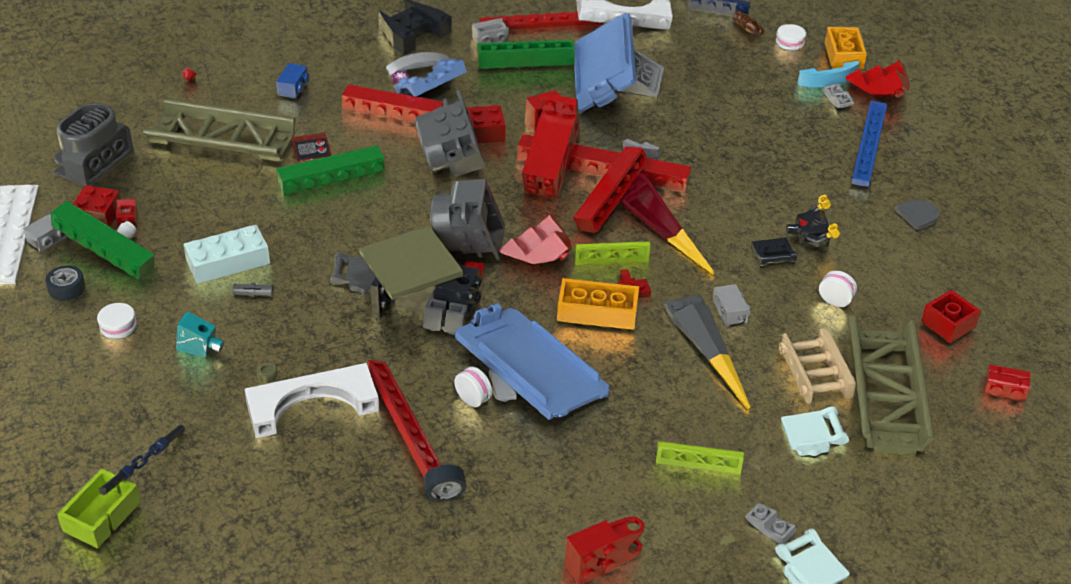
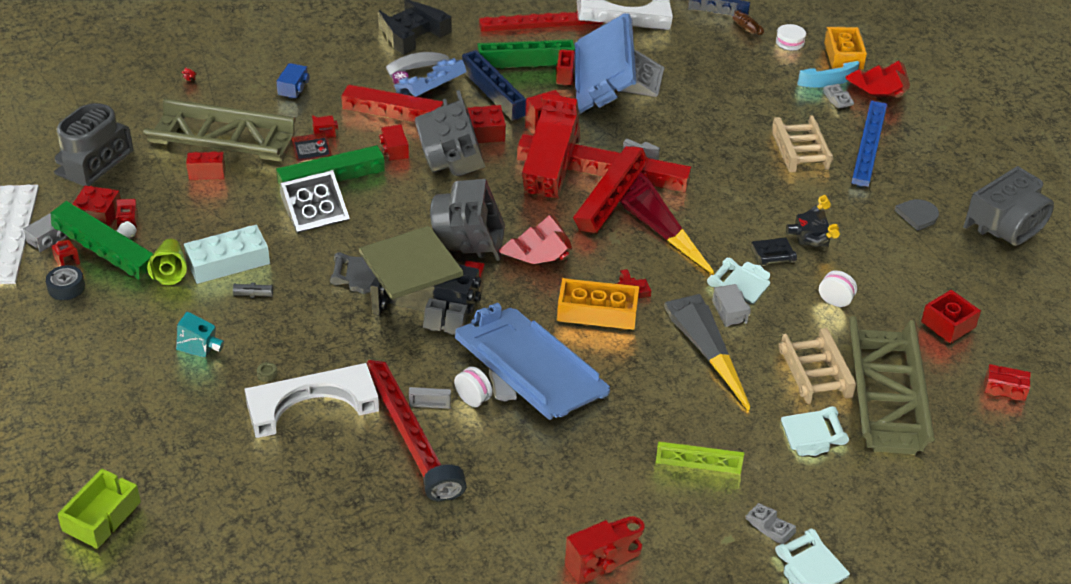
(63, 249): none -> red window
(117, 320): white head -> none
(127, 471): piece -> none
(167, 263): none -> lime cone
(206, 166): none -> red brick
(313, 201): none -> light grey slope
(325, 124): none -> red window
(394, 142): none -> red brick
(430, 398): none -> light grey tile
(490, 31): light grey hinge -> none
(494, 85): none -> dark blue brick
(565, 67): none -> red brick
(611, 253): lime fence -> none
(749, 279): none -> light aqua piece
(788, 149): none -> tan fence
(1010, 207): none -> dark grey brick

